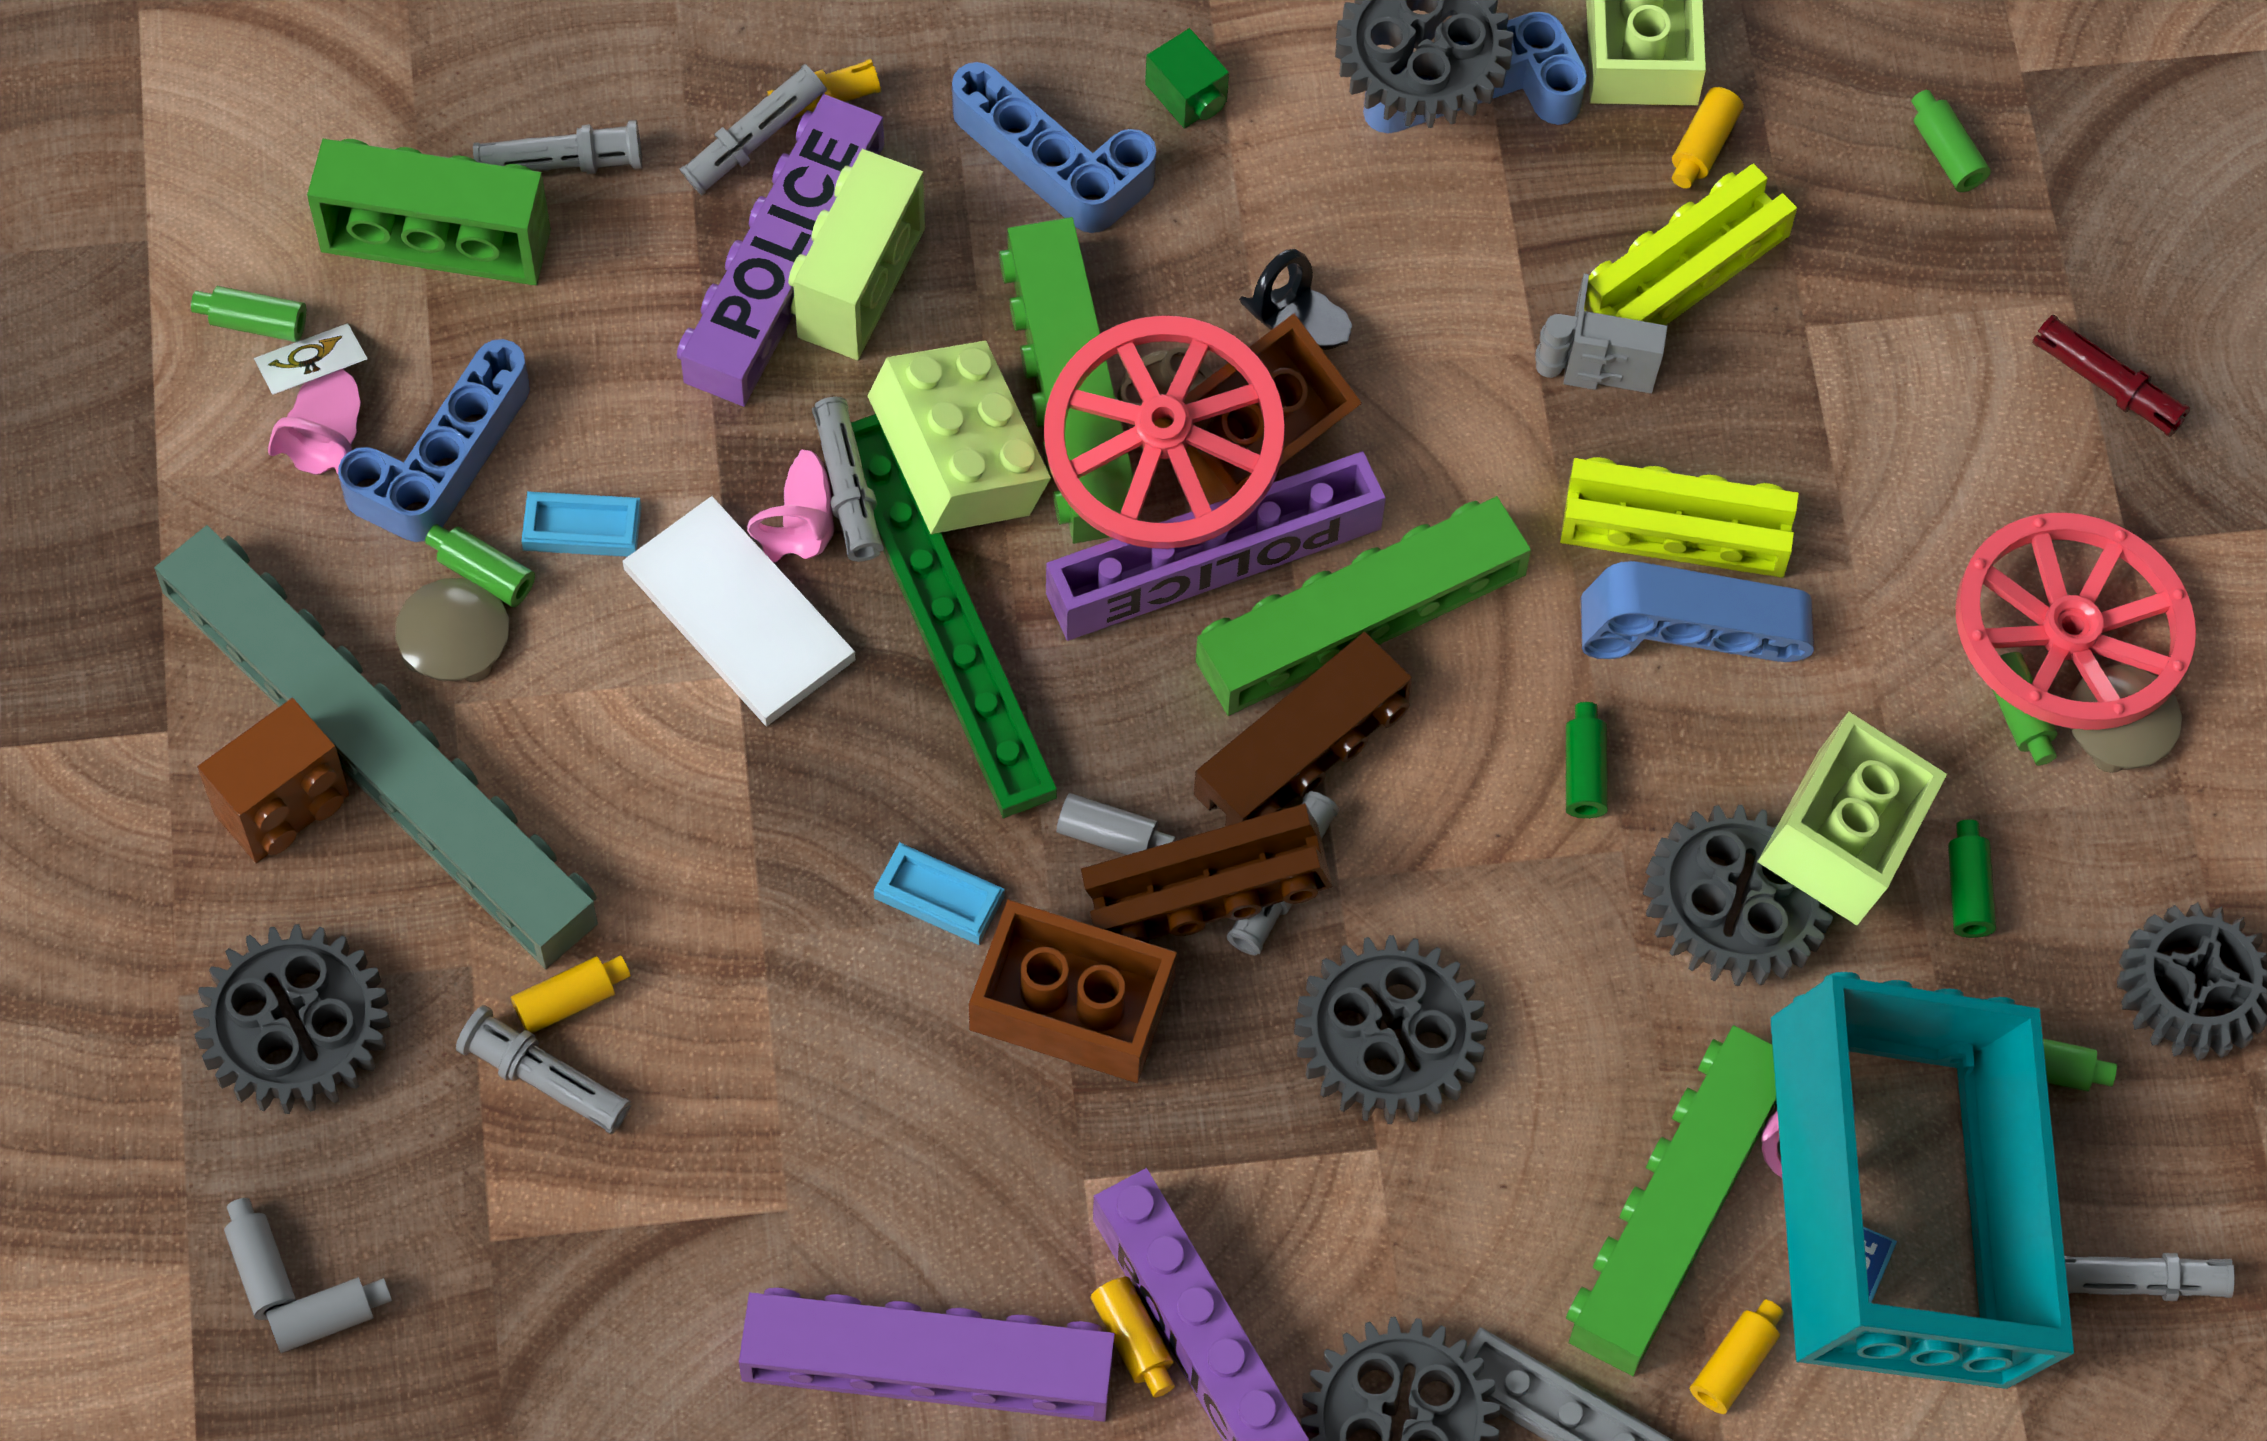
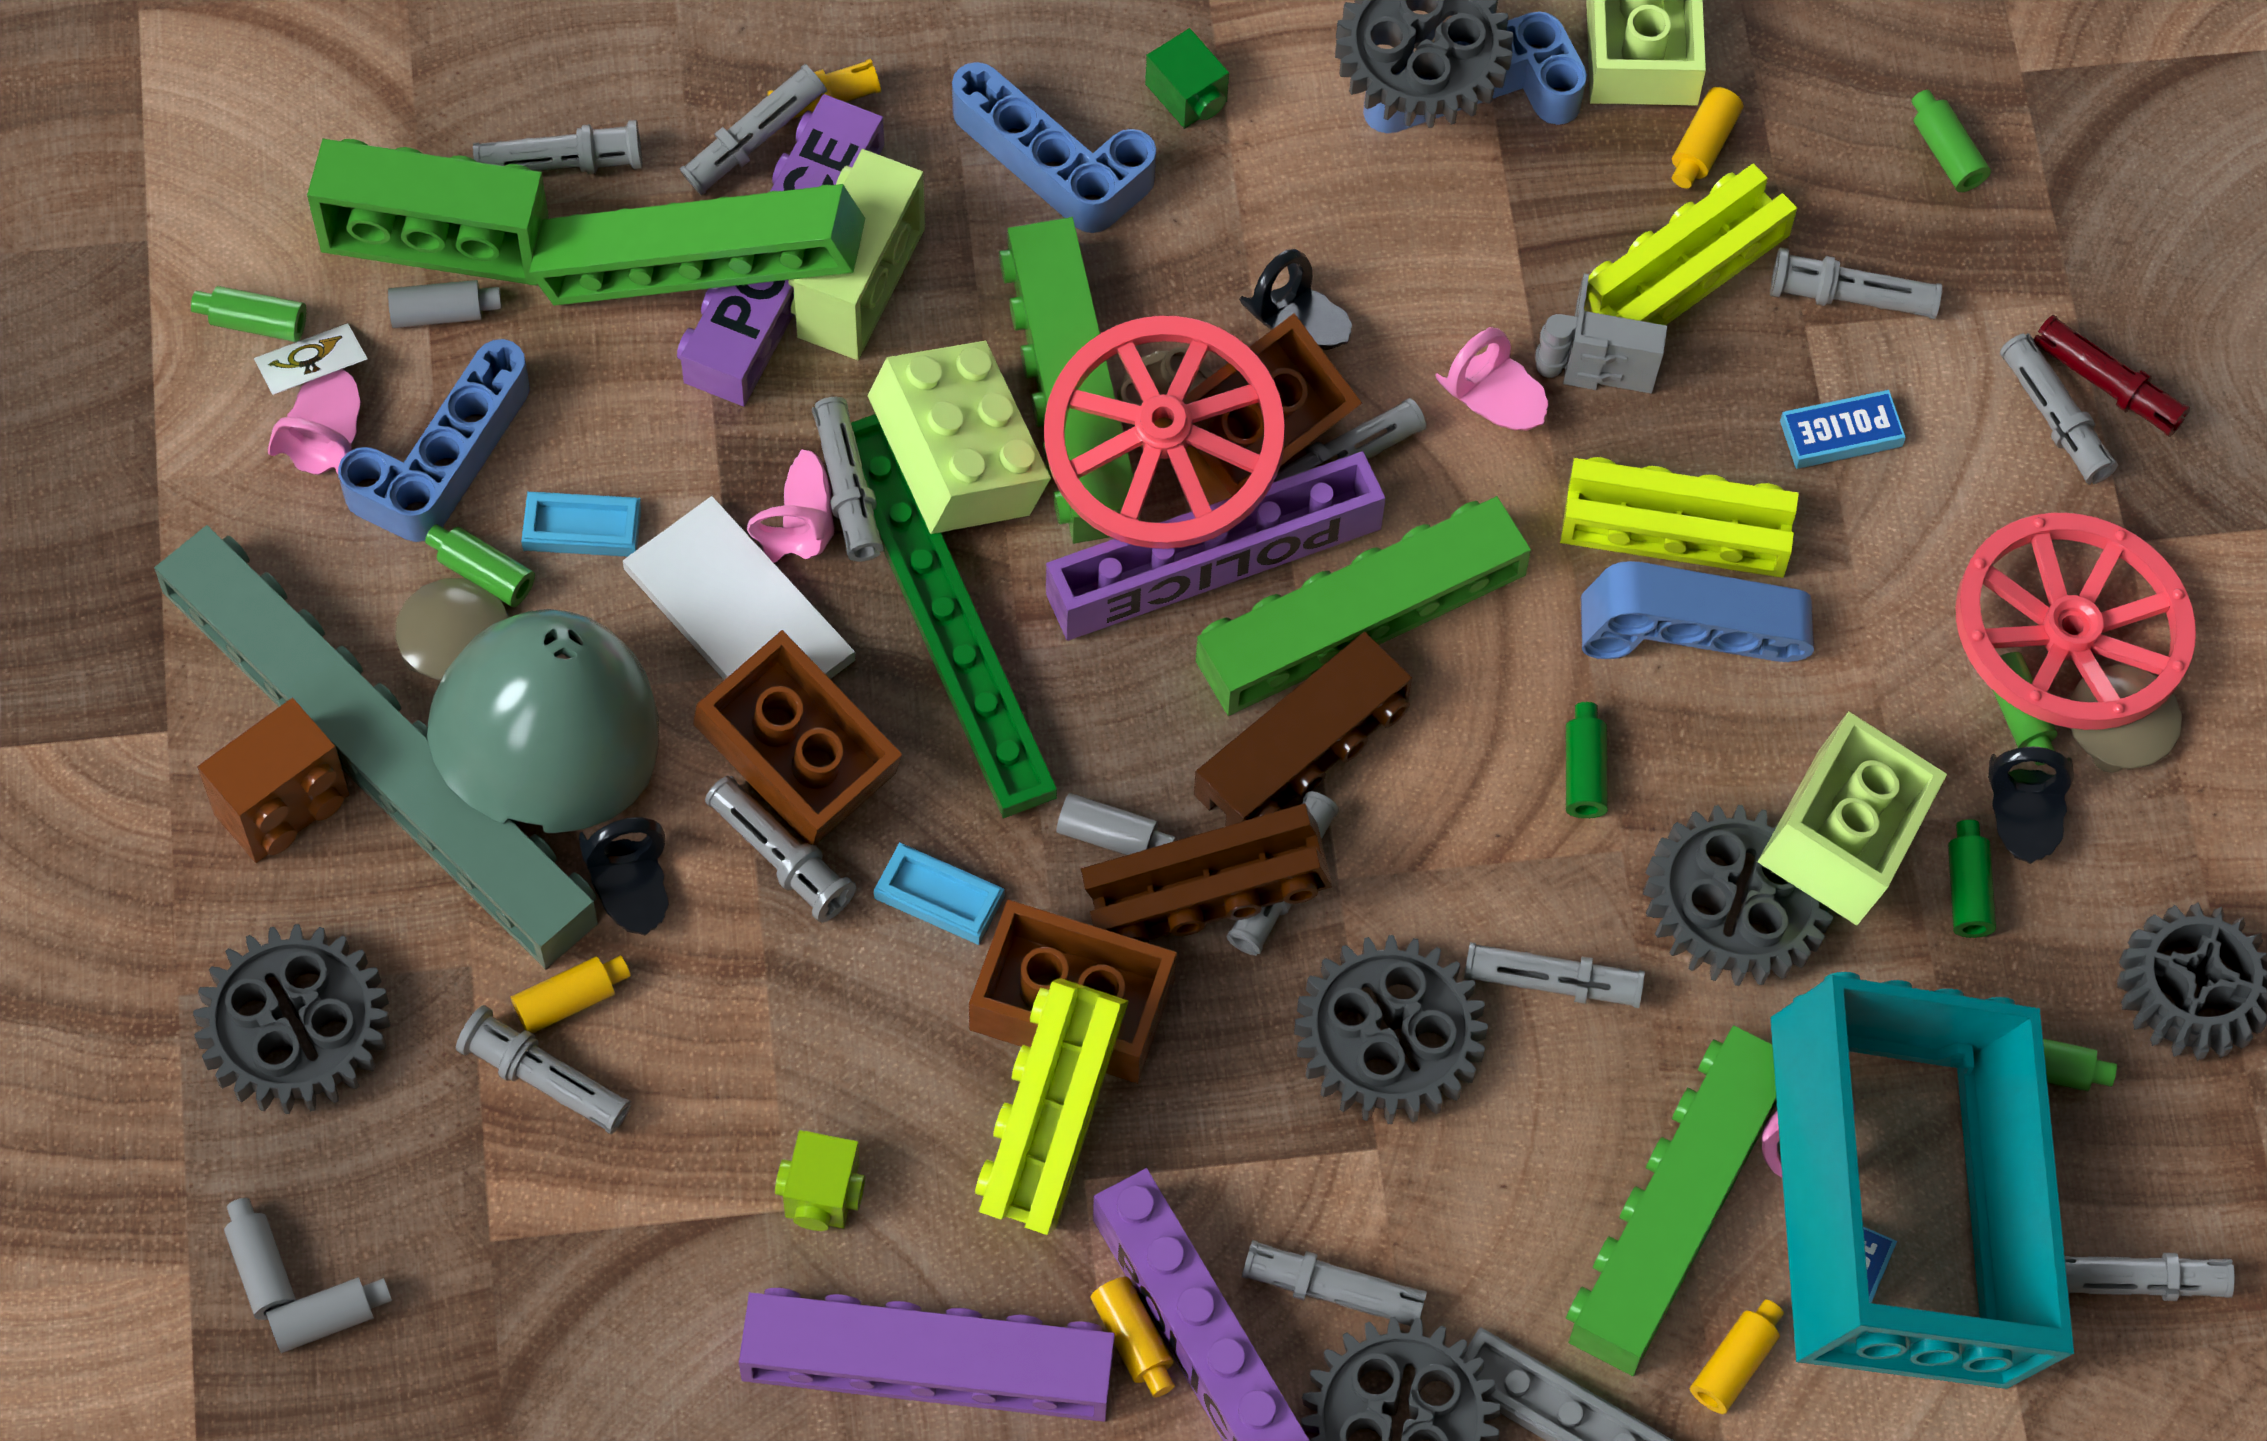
(441, 303): none -> light grey cylinder
(545, 732): none -> sand green piece
(628, 873): none -> black piece
(698, 245): none -> bright green brick
(796, 738): none -> dark orange brick
(797, 864): none -> light grey pin
(820, 1181): none -> lime brick
(1052, 1104): none -> neon yellow brick
(1332, 1283): none -> light grey pin
(1399, 421): none -> light grey pin
(1495, 383): none -> bright pink piece
(1555, 975): none -> light grey pin
(1829, 281): none -> light grey pin
(1842, 429): none -> tile
(2030, 802): none -> black piece
(2069, 425): none -> light grey pin

